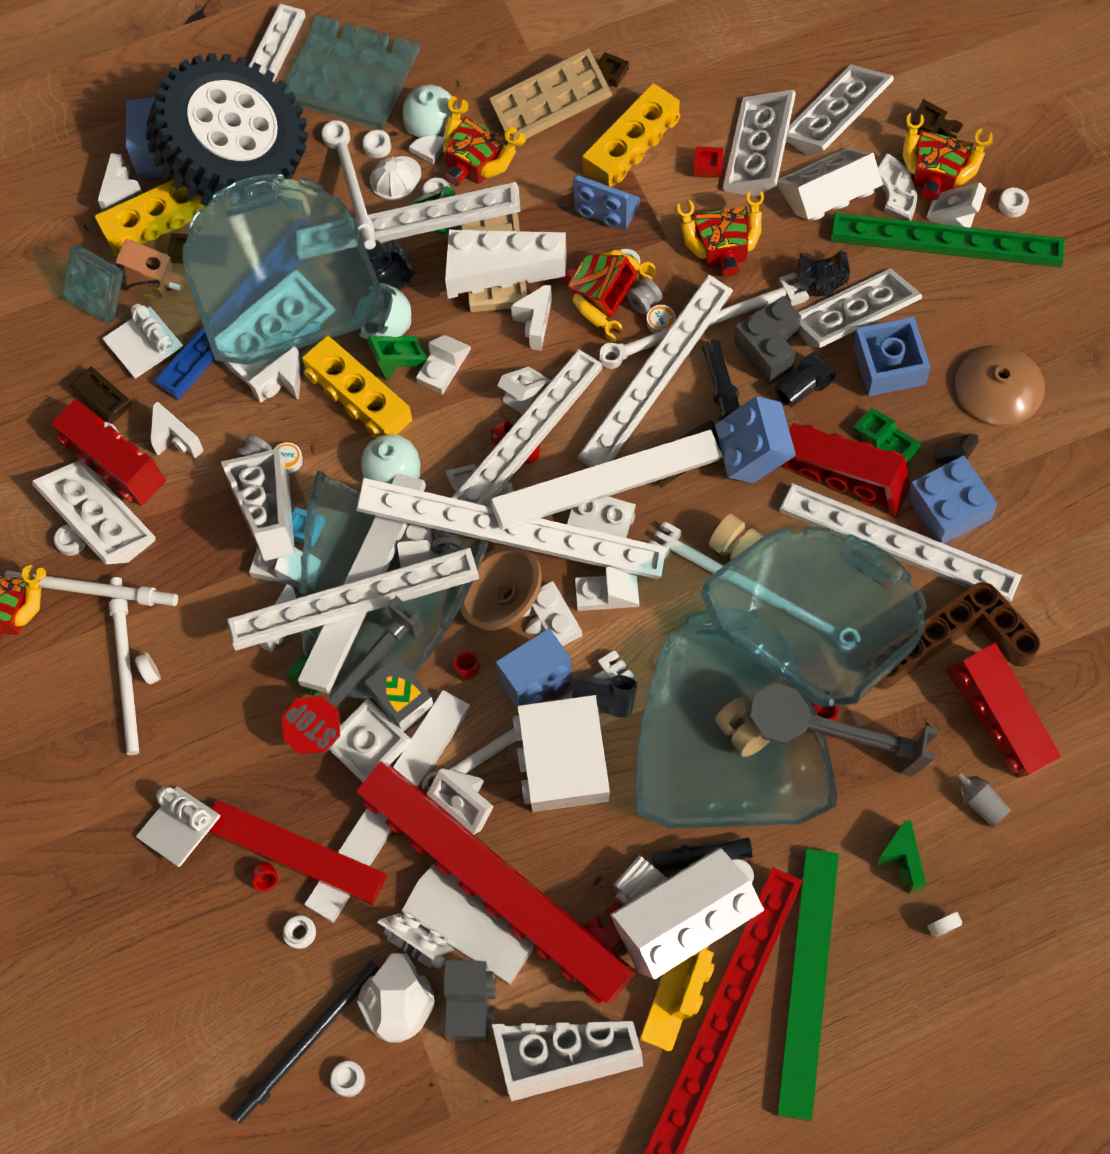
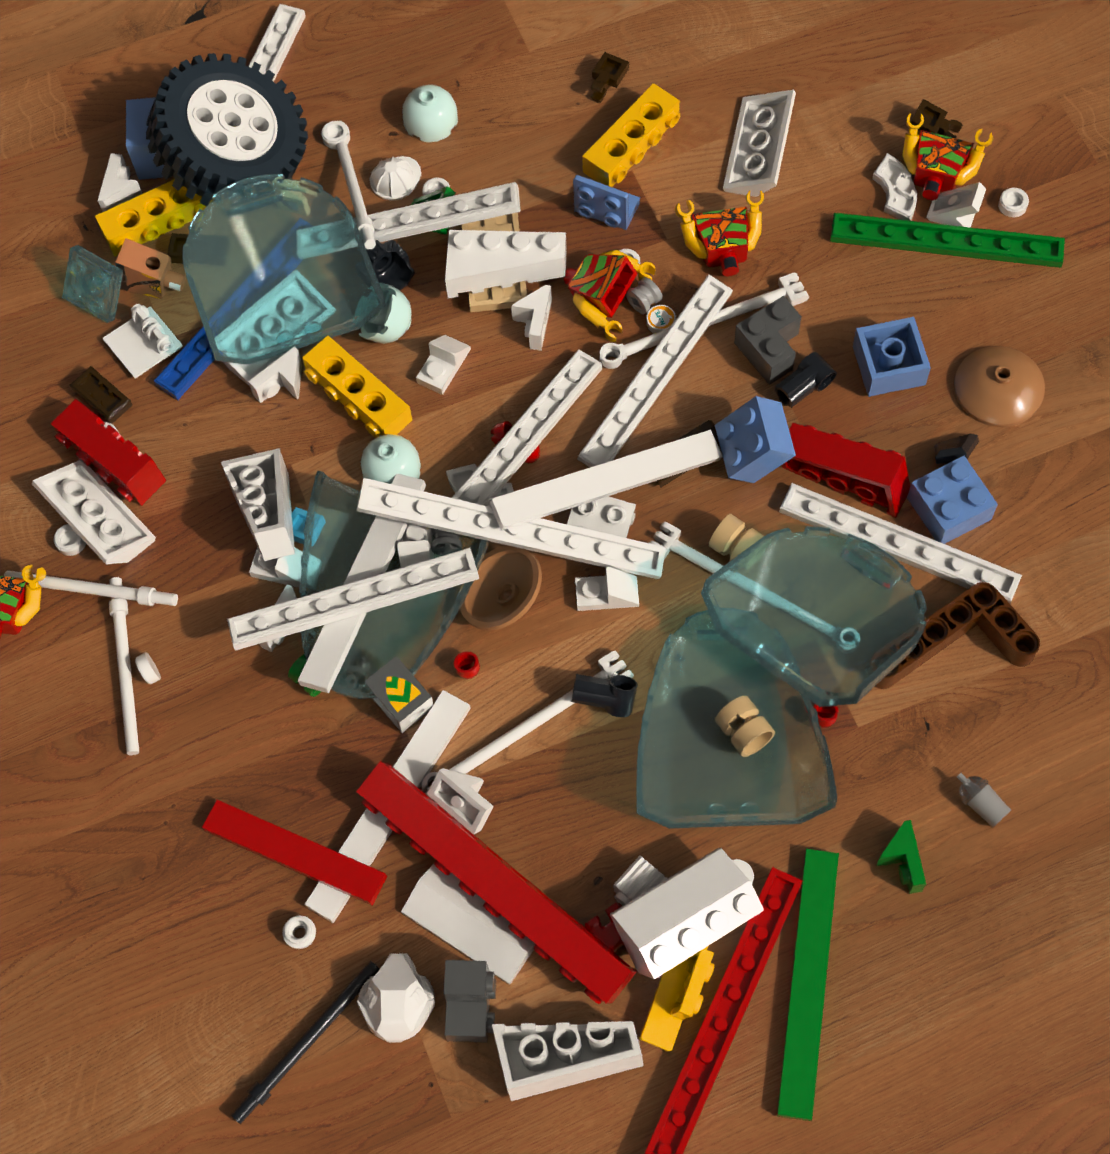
(169, 430): white slope -> none
(177, 824): white hinge -> none
(252, 446): light grey wheel -> none
(261, 883): red hinge -> none
(291, 456): white tile -> none
(314, 722): dark grey piece -> none
(347, 1079): white tile -> none
(349, 76): clear light blue hinge -> none
(368, 739): white plate -> none
(376, 144): white tile -> none
(396, 352): green slope -> none
(407, 928): white hinge -> none
(428, 147): white tile -> none
(474, 149): torso -> none
(522, 388): white slope -> none
(535, 670): medium blue brick -> none
(552, 95): tan plate -> none
(552, 613): white plate -> none
(561, 754): white container -> none
(687, 855): black pin -> none
(708, 161): red plate -> none
(725, 393): black pin -> none
(783, 715): dark grey piece -> none
(824, 275): black hair -> none
(830, 183): white slope -> none
(836, 109): white slope -> none
(856, 308): white slope -> none
(882, 433): green slope -> none
(945, 924): white tile -> none
(1004, 710): red wedge -> none

